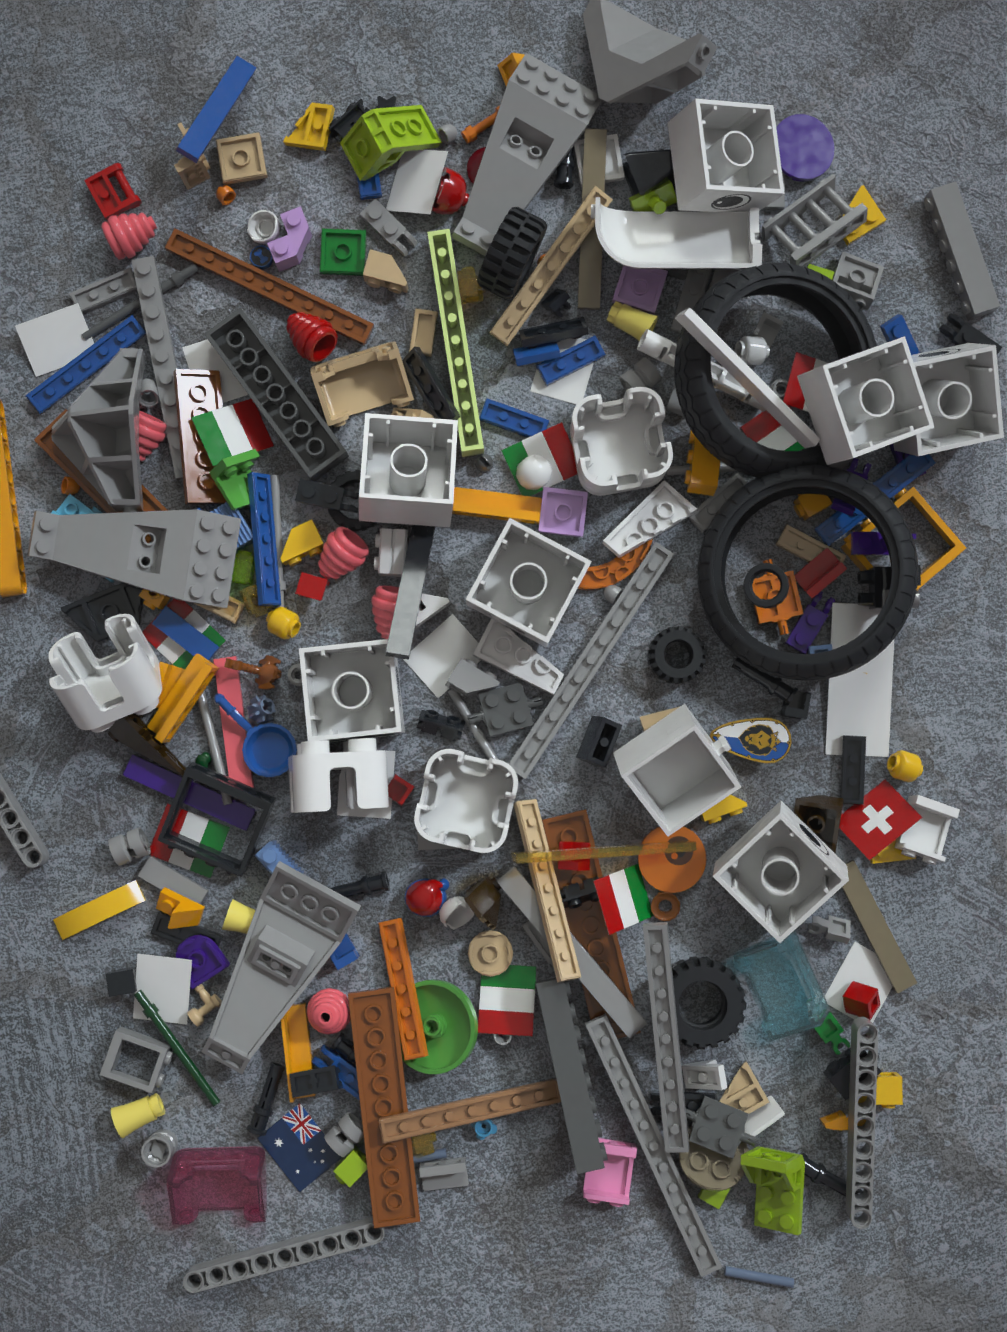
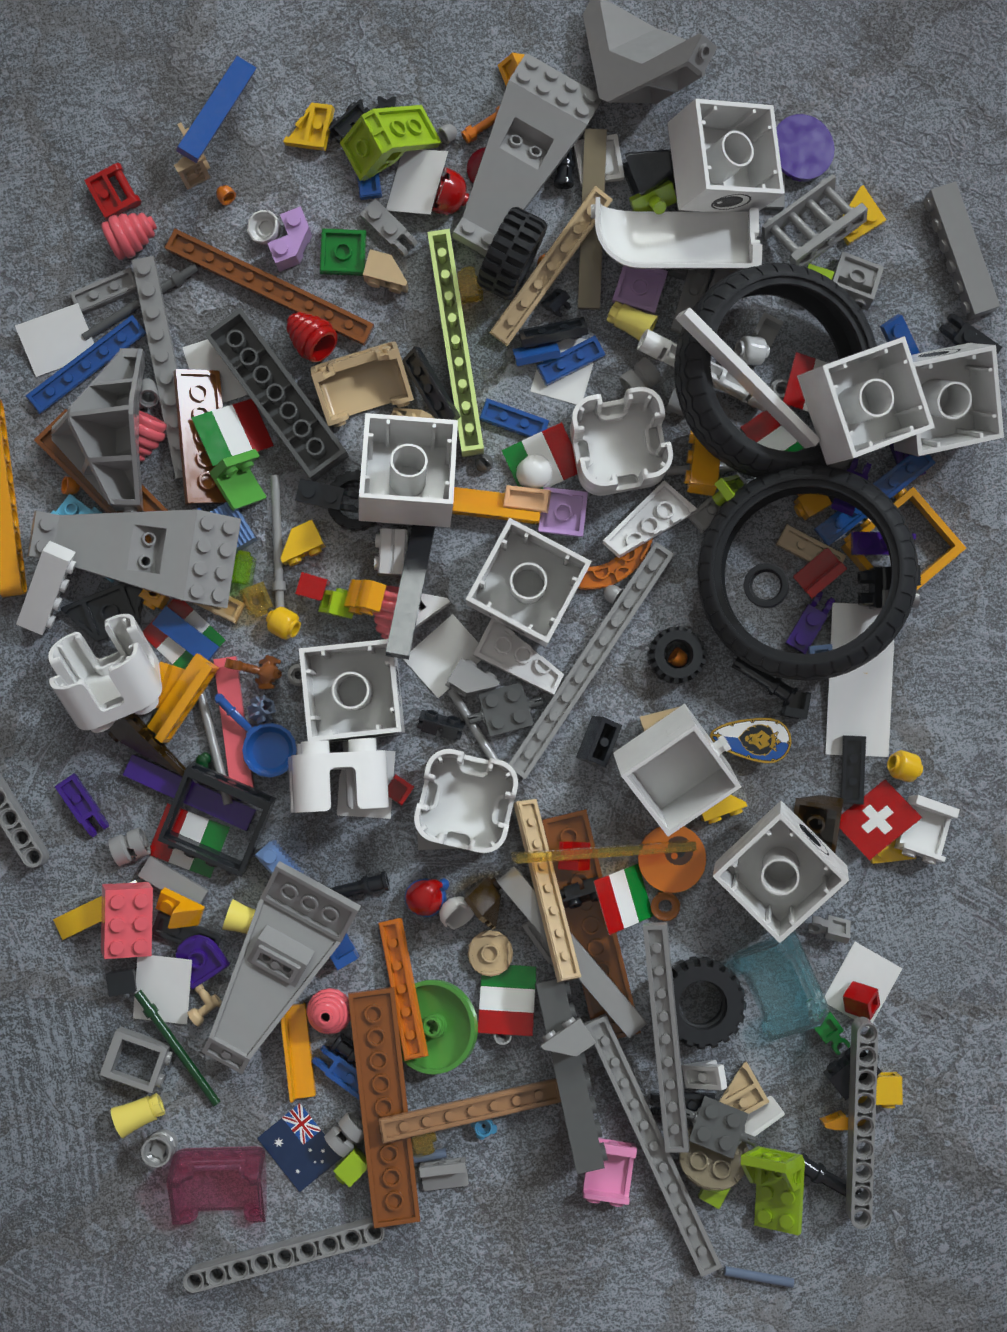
(46, 588): none -> white brick
(81, 803): none -> dark purple hinge
(126, 920): none -> coral brick
(241, 158): tan plate -> none
(261, 257): tile -> none
(263, 1109): black pin -> none
(264, 539): blue tile -> none
(315, 1081): black hinge -> none
(334, 602): none -> lime brick
(342, 553): coral piece -> none
(364, 597): none -> light orange brick
(424, 330): tan tile -> none
(527, 499): none -> light nougat tile
(570, 1040): none -> light grey slope
(678, 657): none -> orange hinge
(727, 487): none -> lime tile
(767, 588): orange plate -> none
(877, 930): dark tan tile -> none

